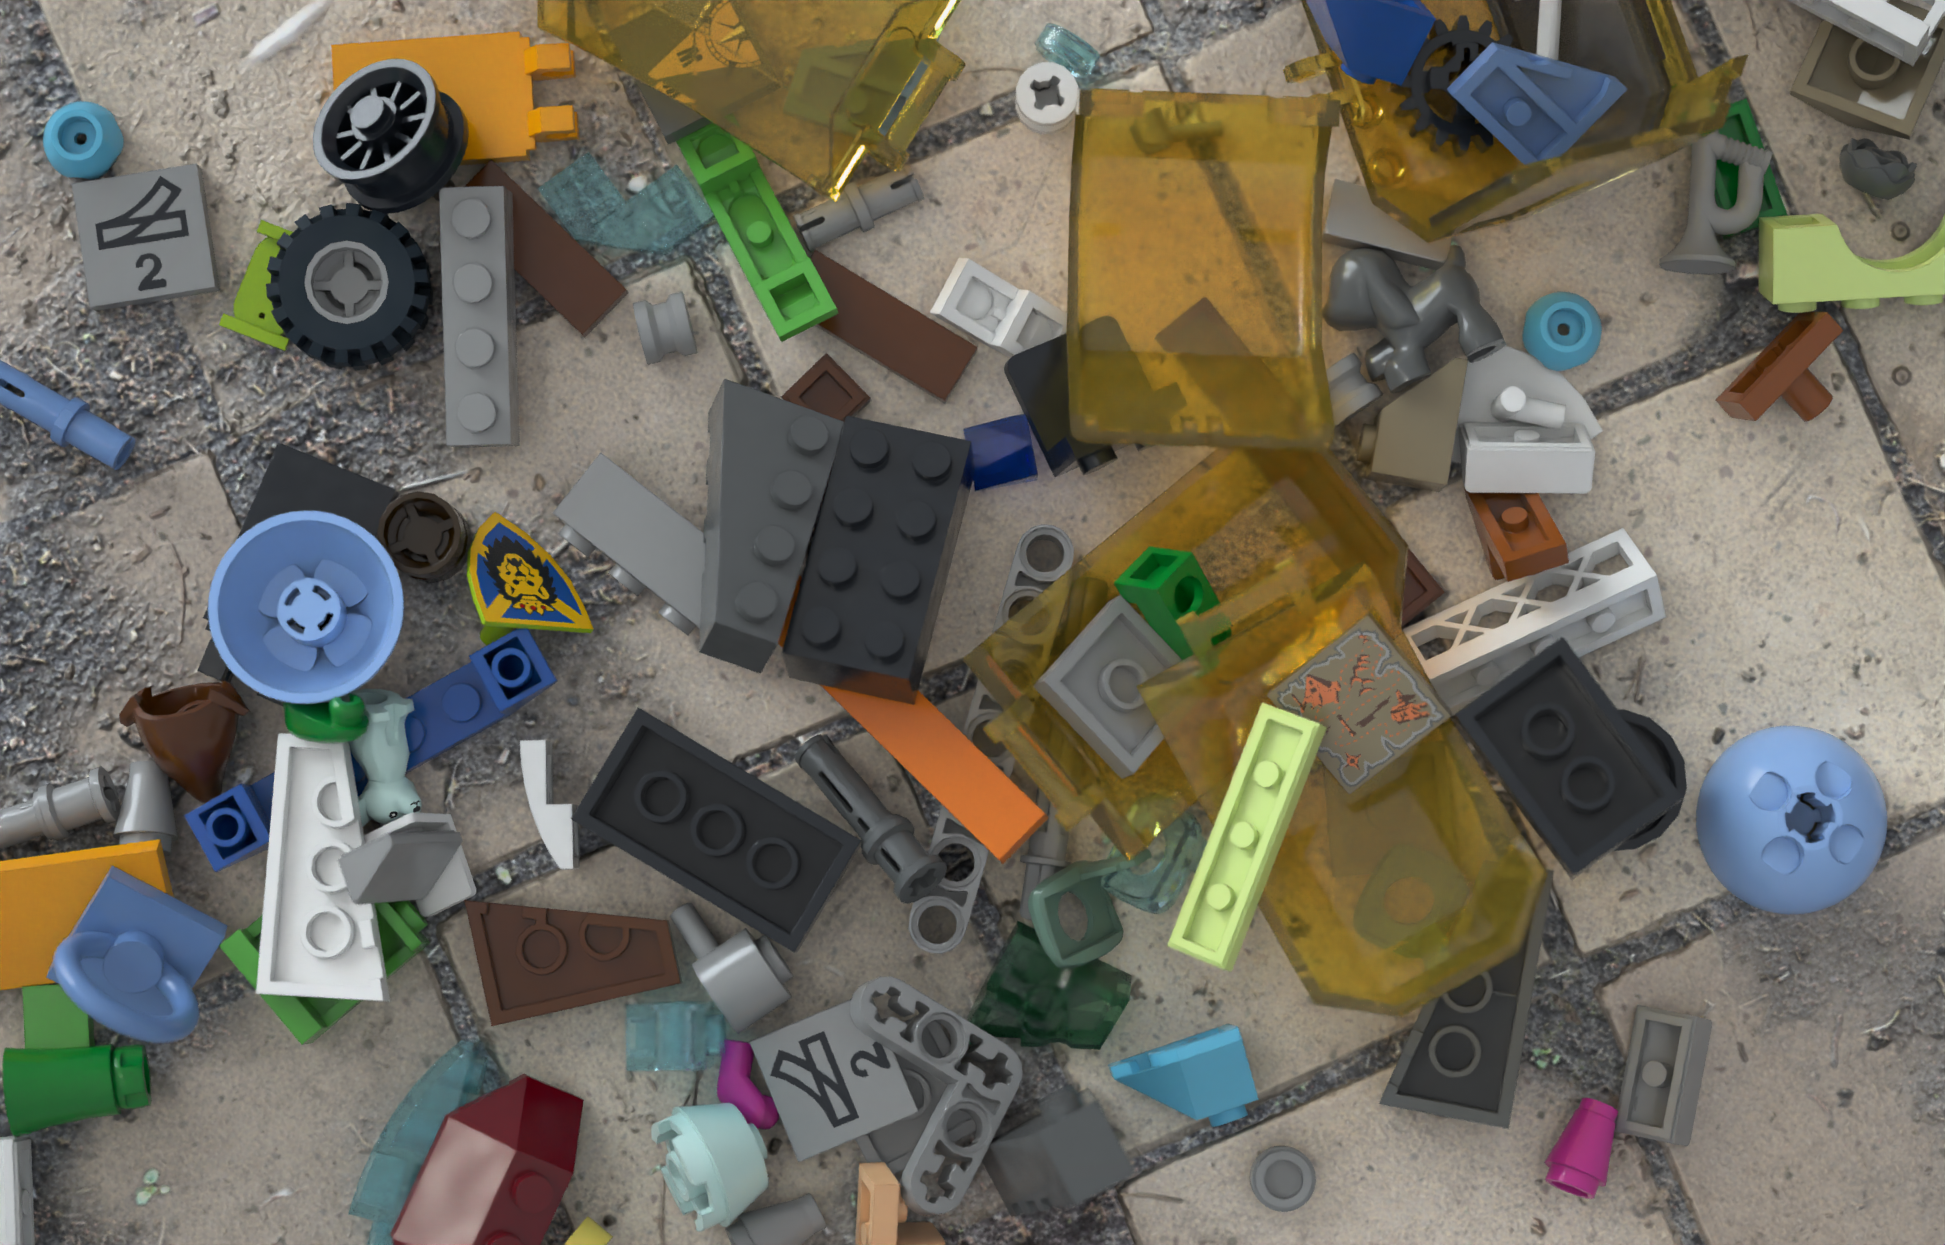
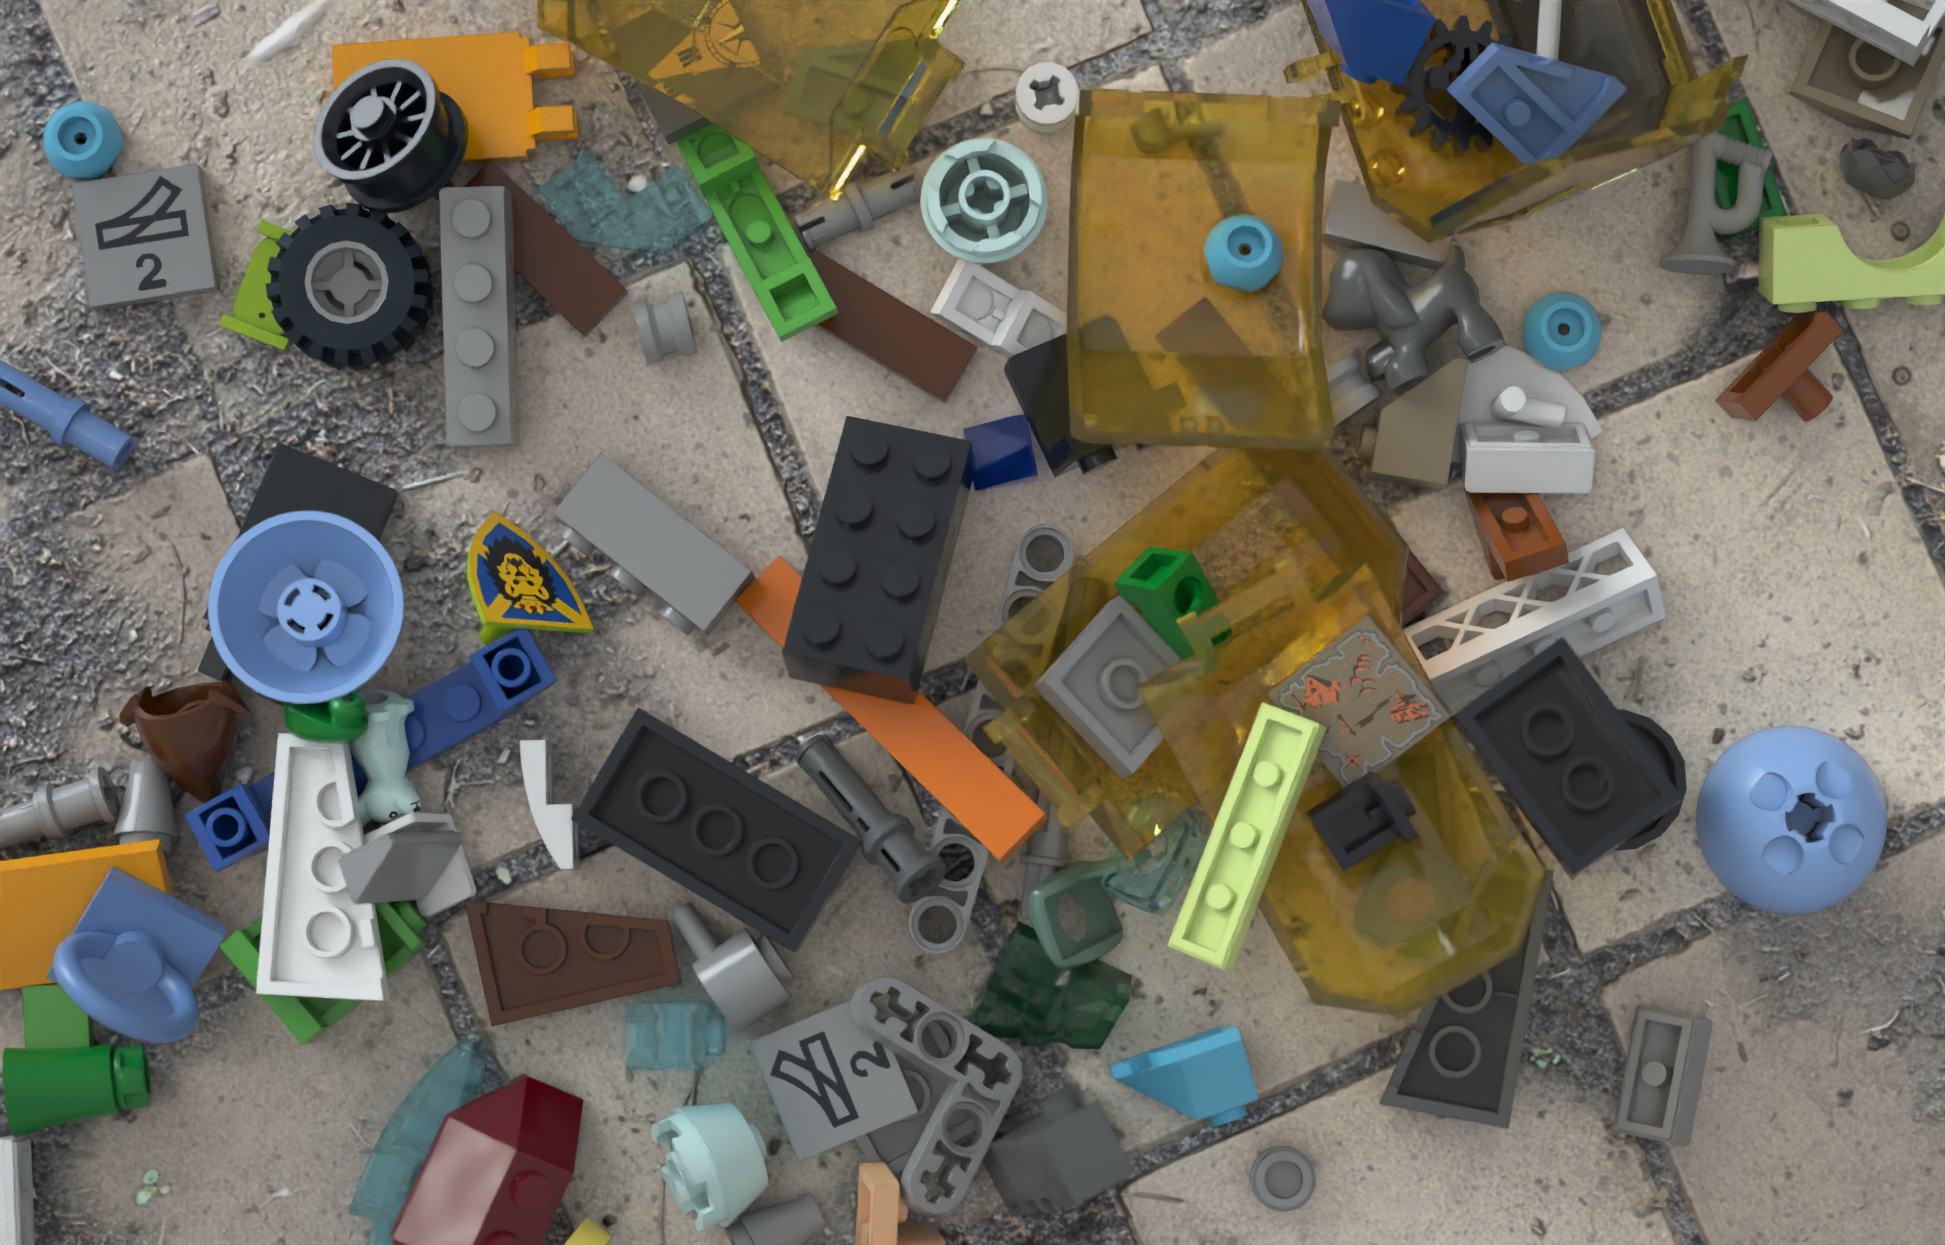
(425, 536): dark brown wheel -> none
(737, 1088): dark pink arm -> none
(762, 504): dark grey wedge -> none
(828, 391): reddish brown tile -> none
(984, 200): none -> light aqua cone
(1067, 49): clear light blue tile -> none
(1243, 271): none -> medium azure plate
(1362, 819): none -> black bracket
(1583, 1150): dark pink cone -> none

